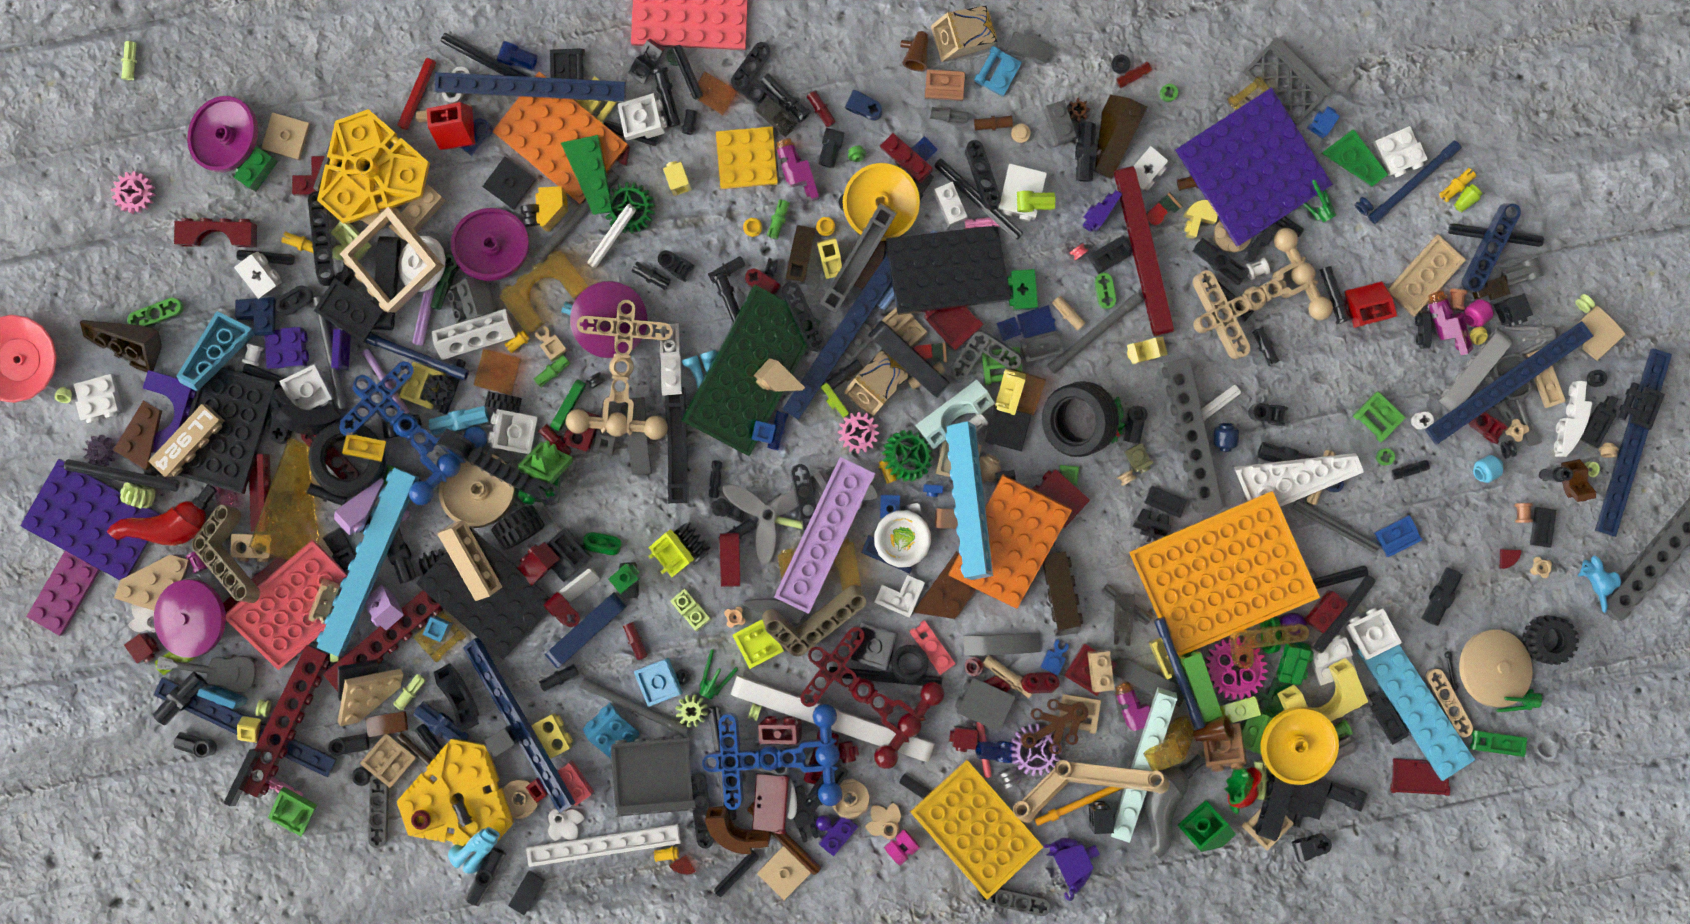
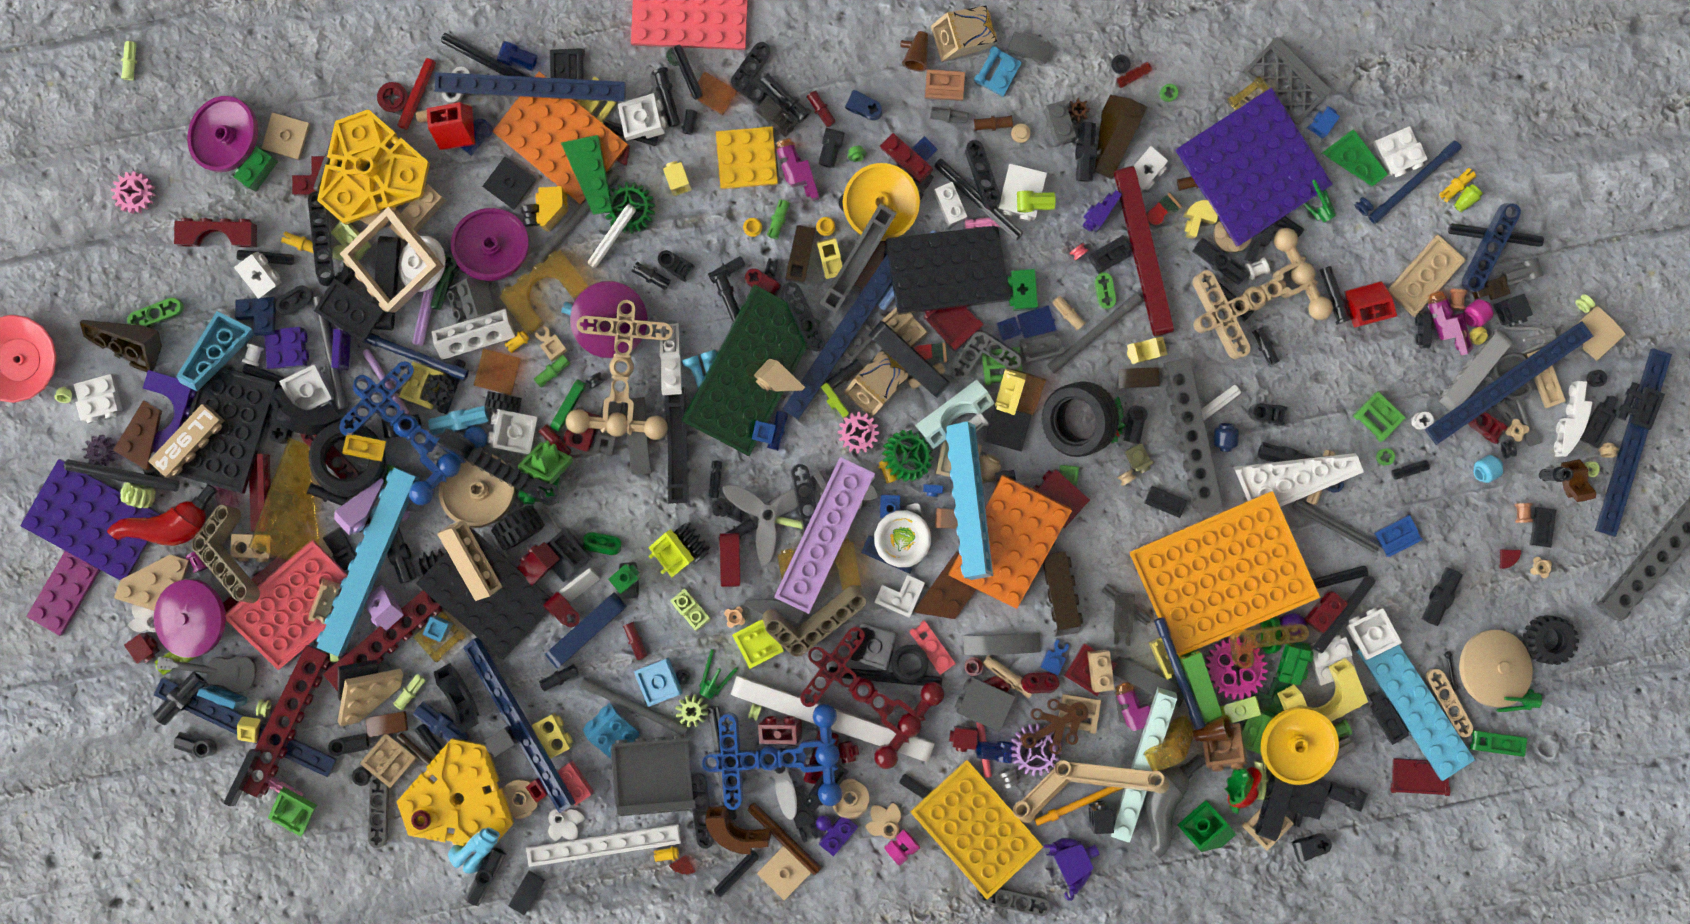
(386, 91): none -> dark red gear
(462, 813): black pin -> none
(646, 61): black slope -> none
(772, 803): door -> none
(1139, 377): none -> dark brown slope
(1152, 528): black hips -> none
(1602, 582): dark azure animal -> none

